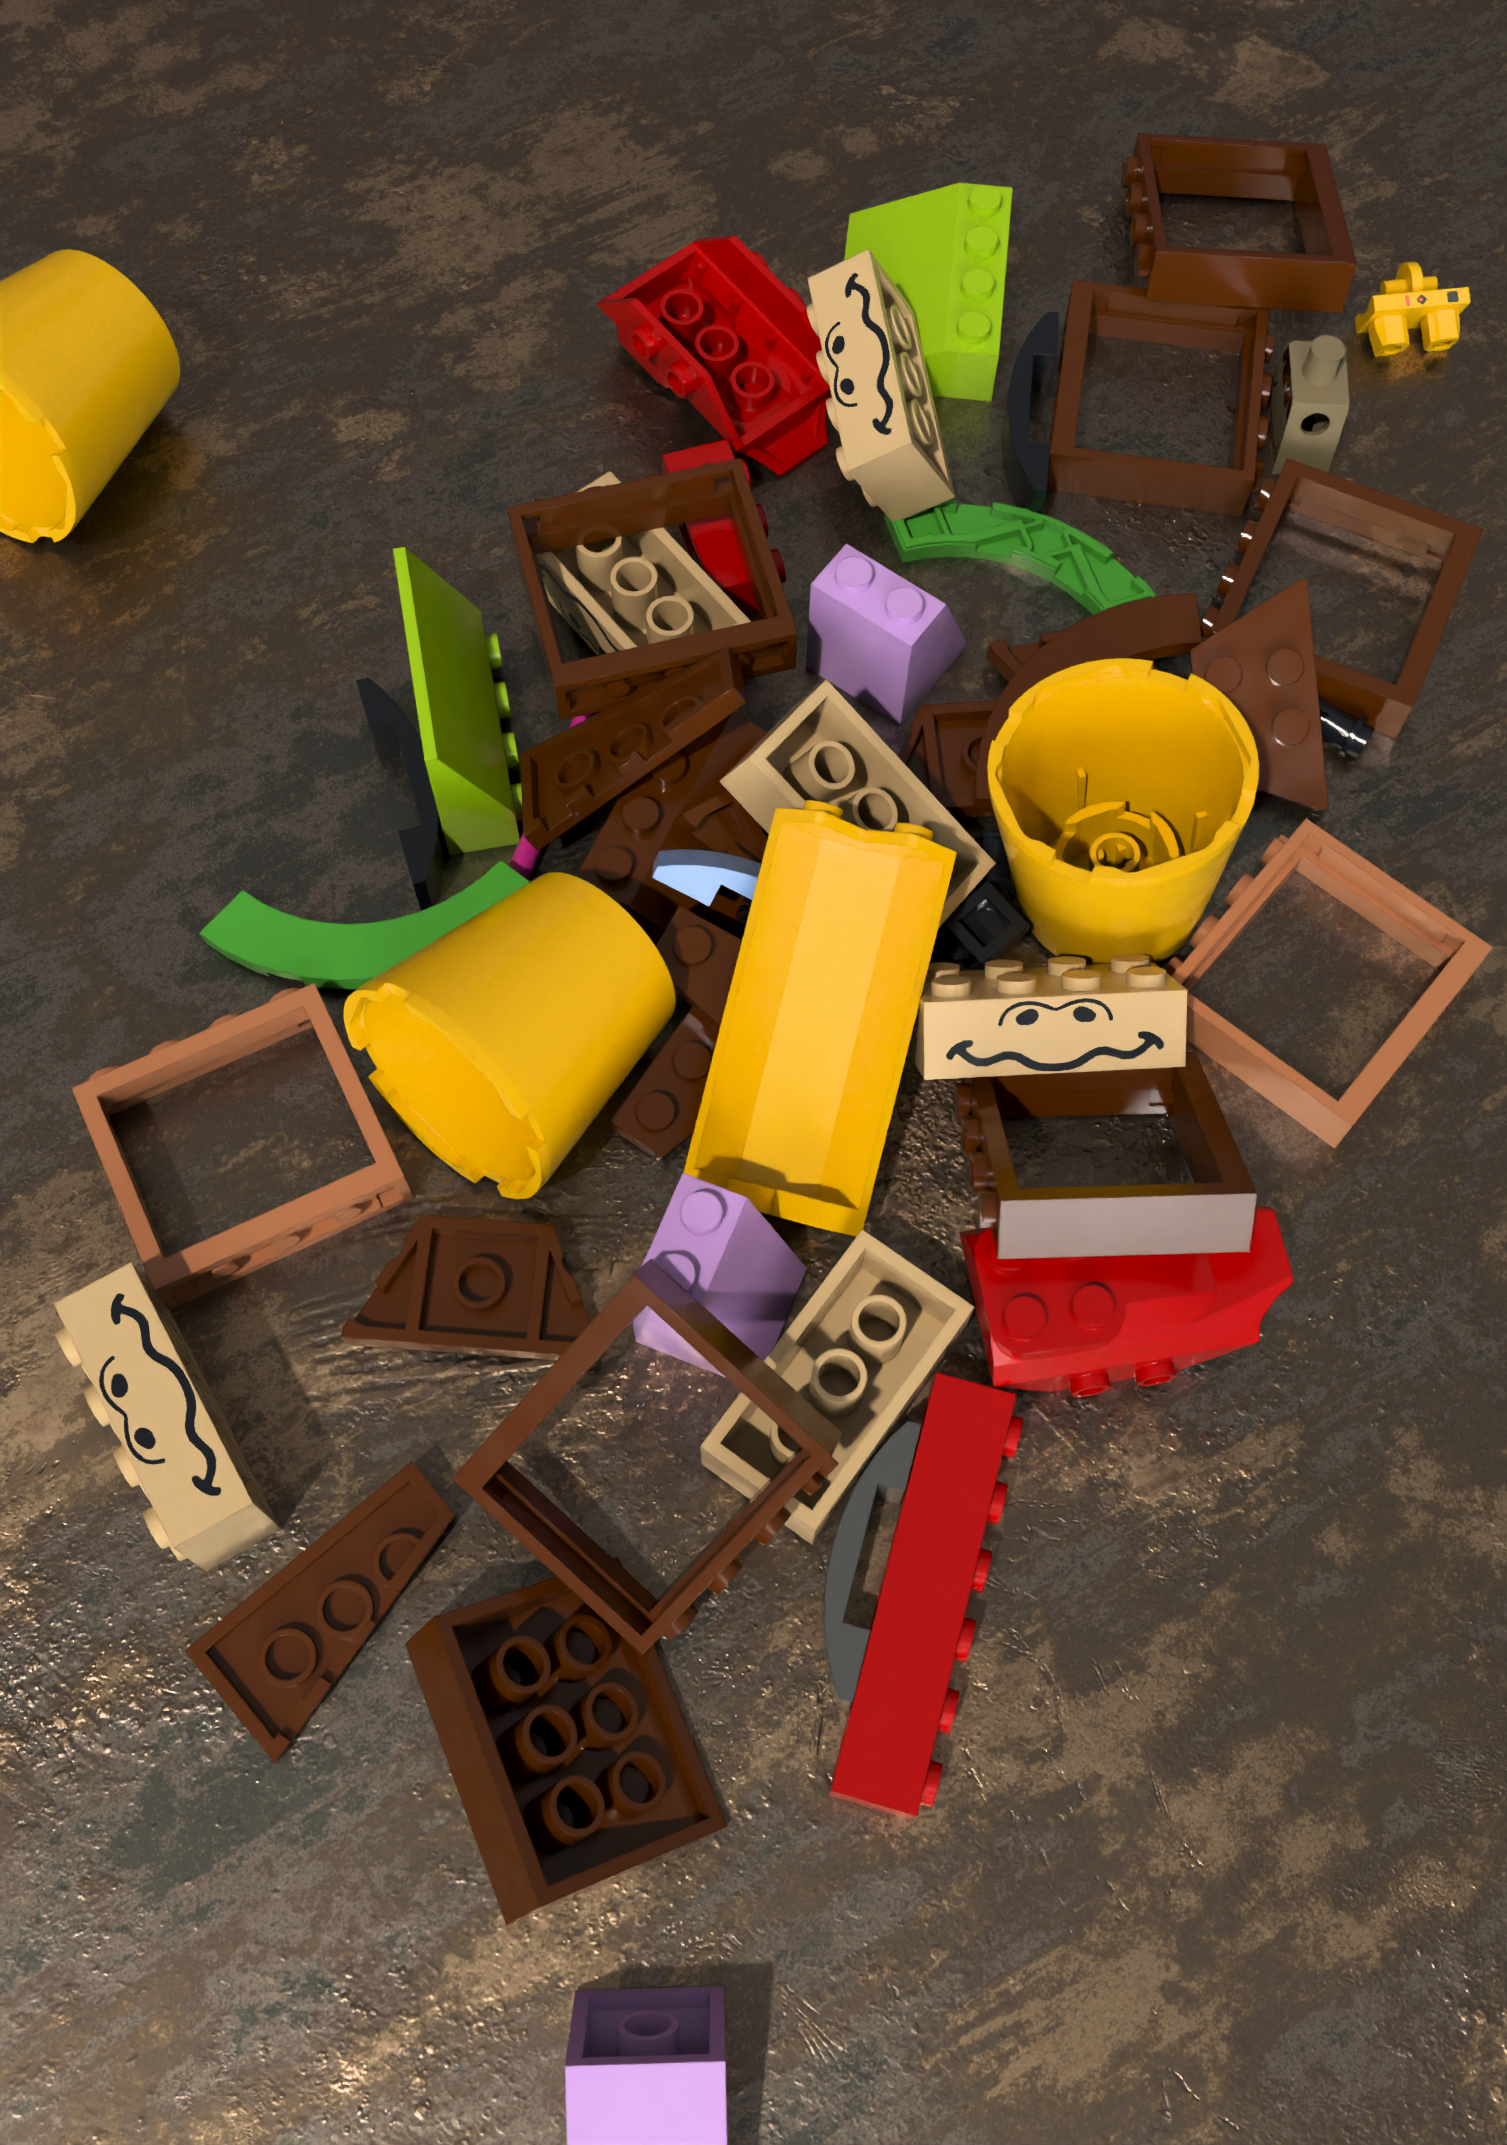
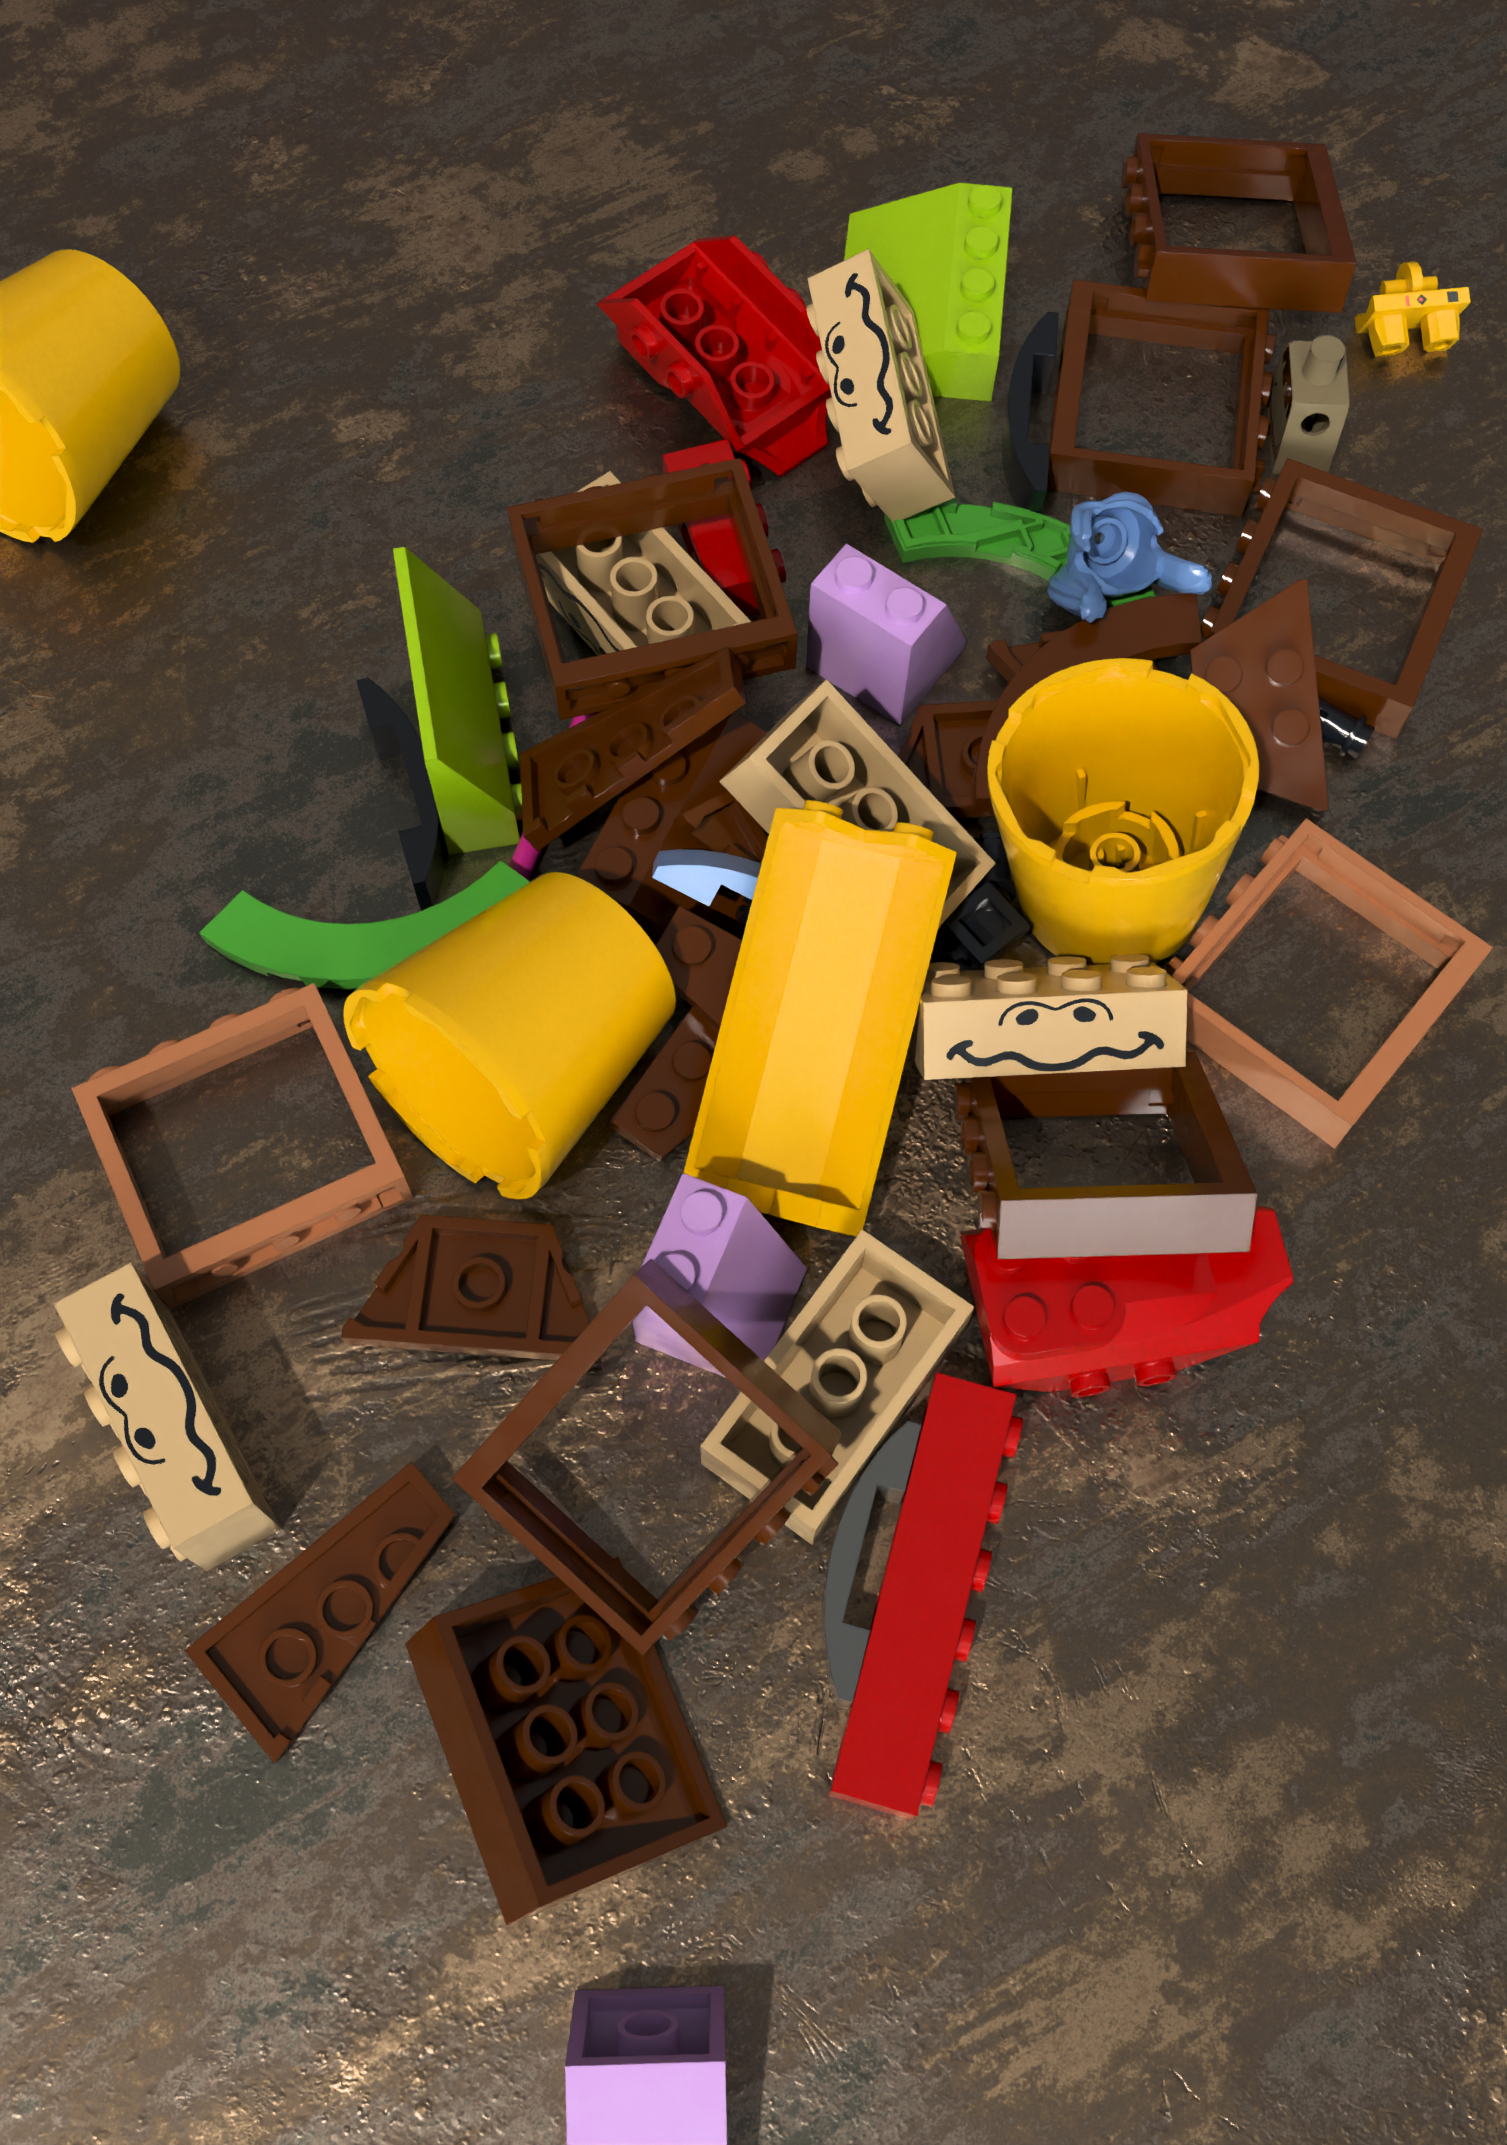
(1122, 558): none -> medium blue hair

